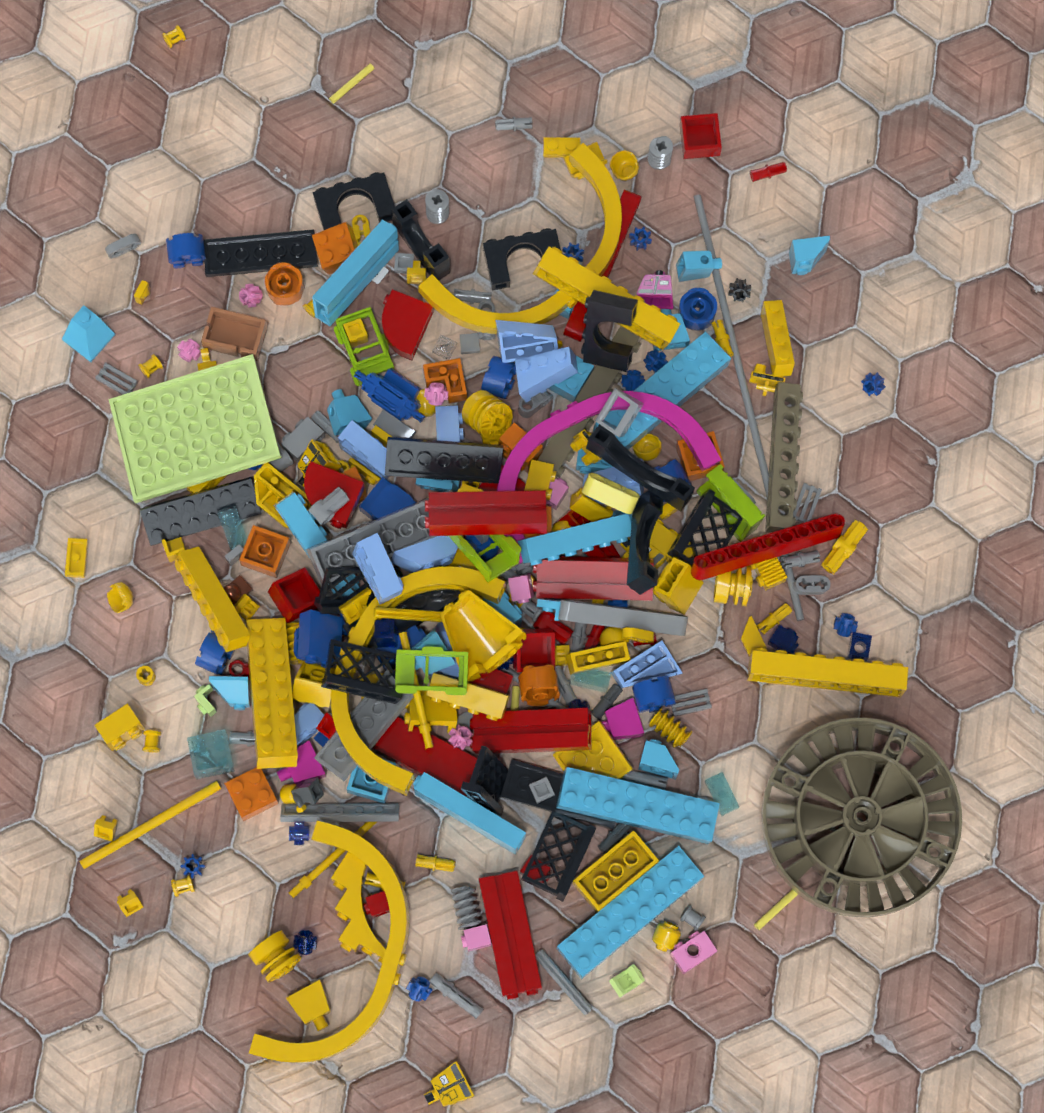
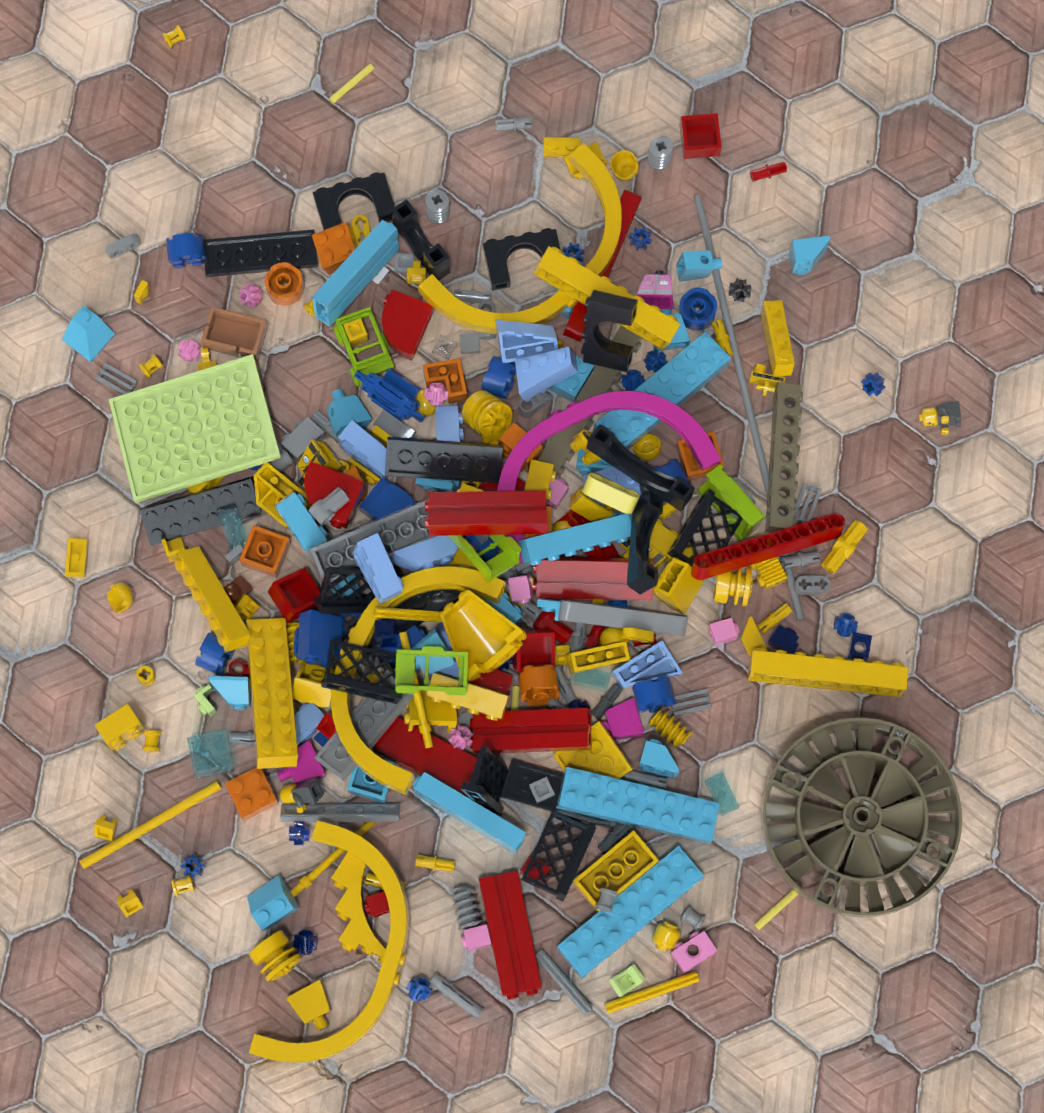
(272, 903): none -> medium azure slope
(355, 606): yellow tile -> none
(449, 1087): yellow torso -> none
(606, 900): none -> light grey bush
(628, 417): light grey tile -> none
(651, 992): none -> yellow axle
(723, 631): none -> bright pink brick
(943, 415): none -> piece

